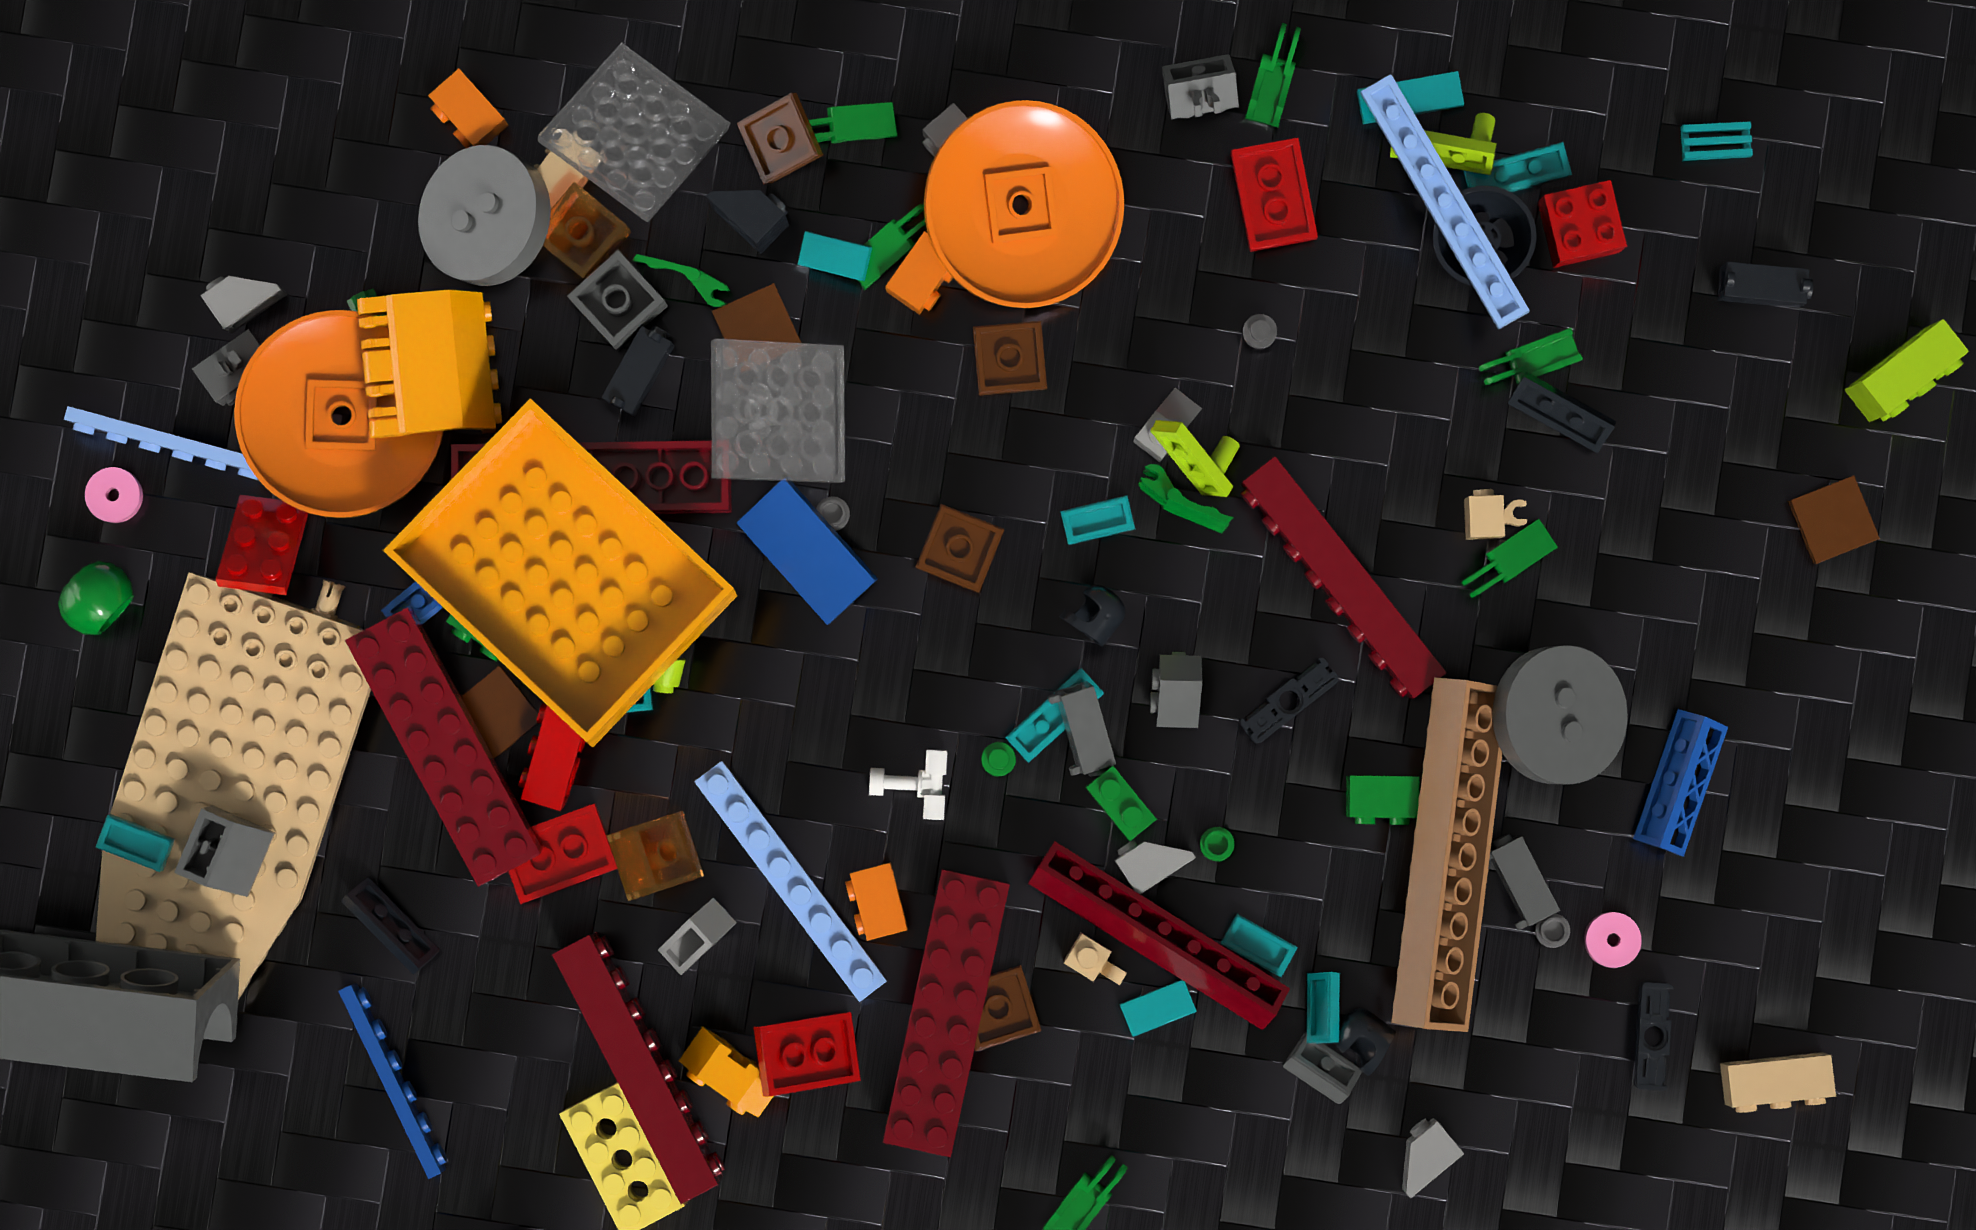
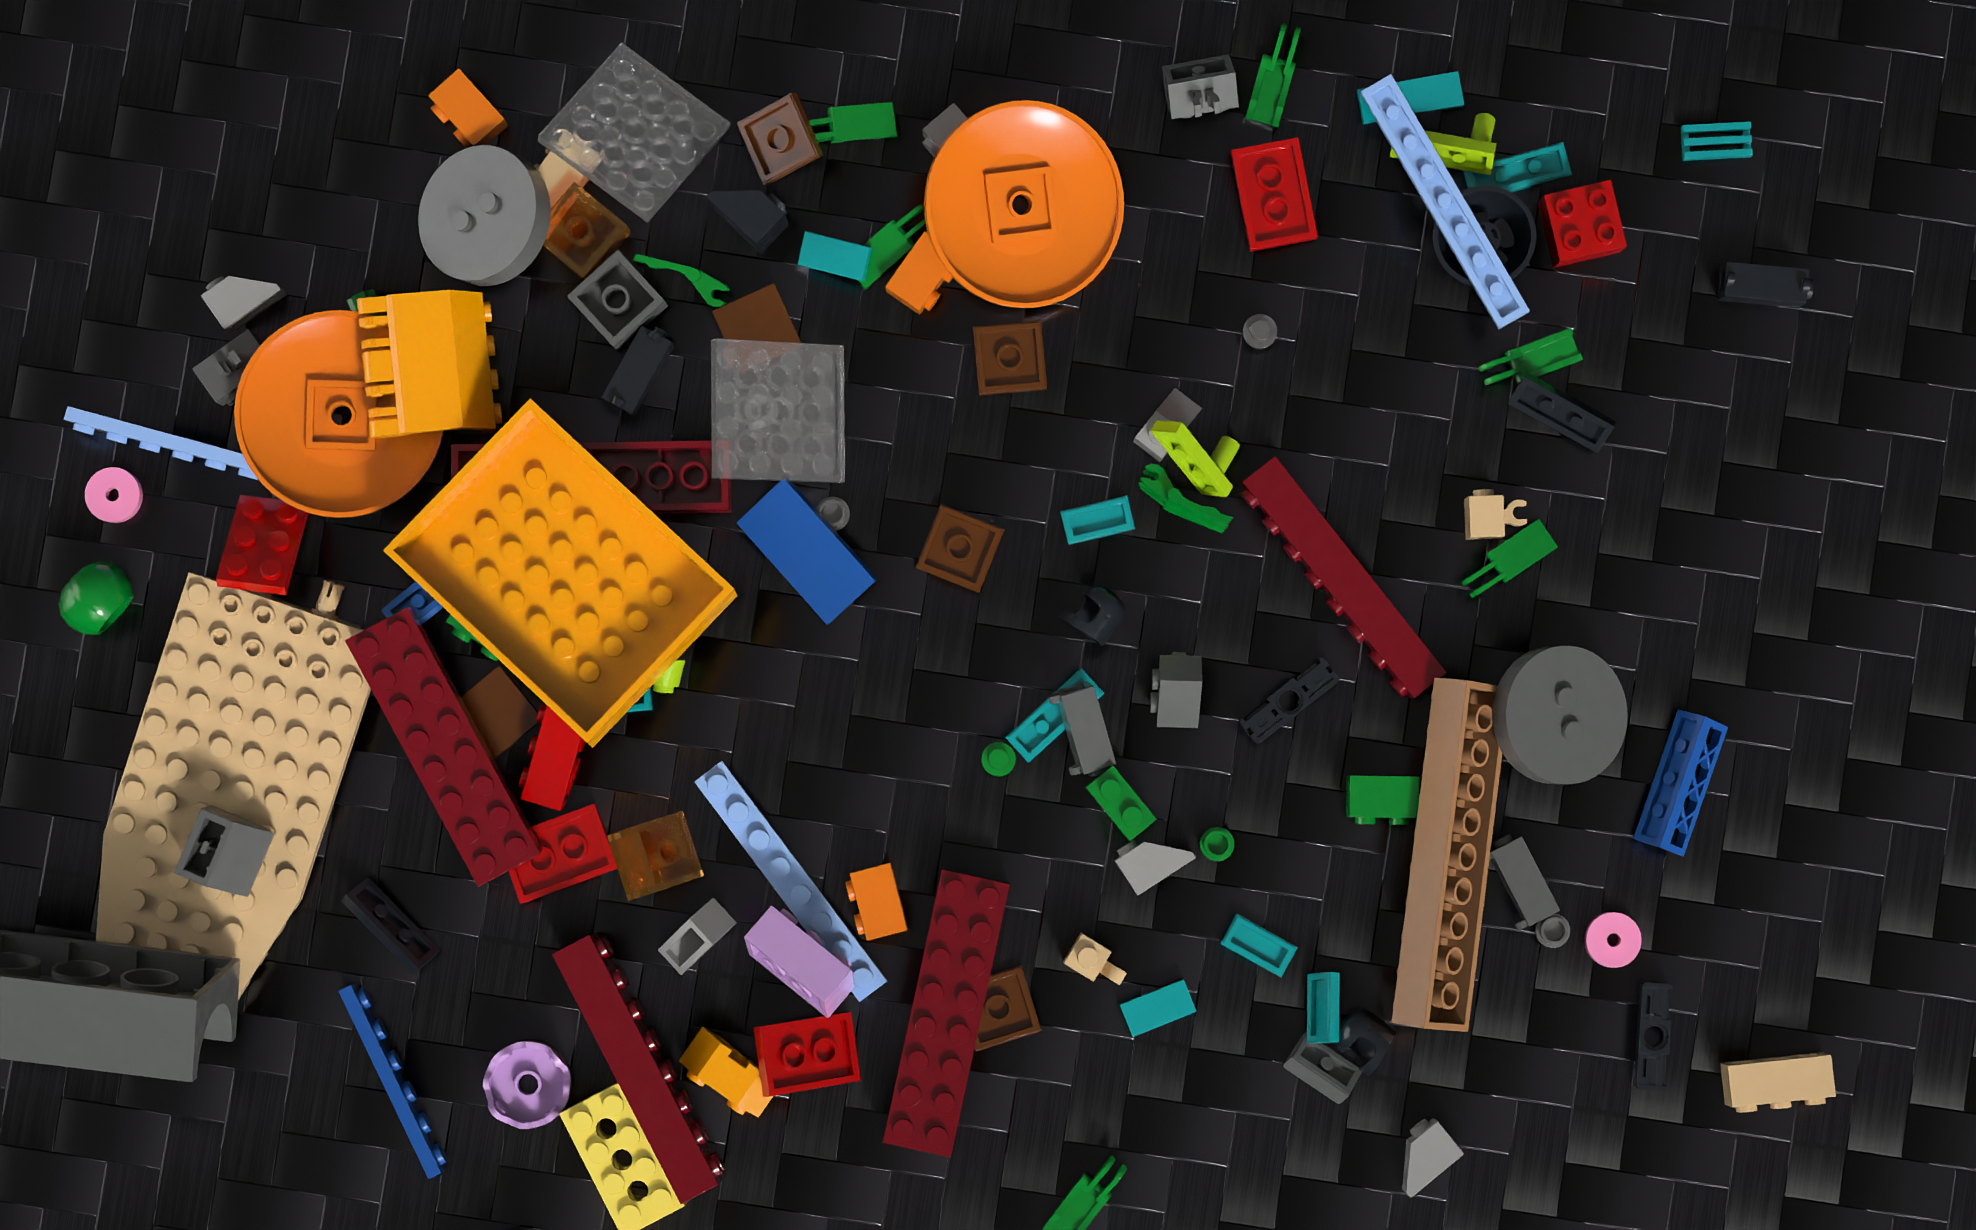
(135, 843): teal tile -> none
(504, 1093): none -> lavender plate
(800, 960): none -> lavender brick
(927, 783): white bar -> none
(1159, 936): dark red brick -> none
(1834, 520): reddish brown tile -> none
(1908, 372): lime brick -> none

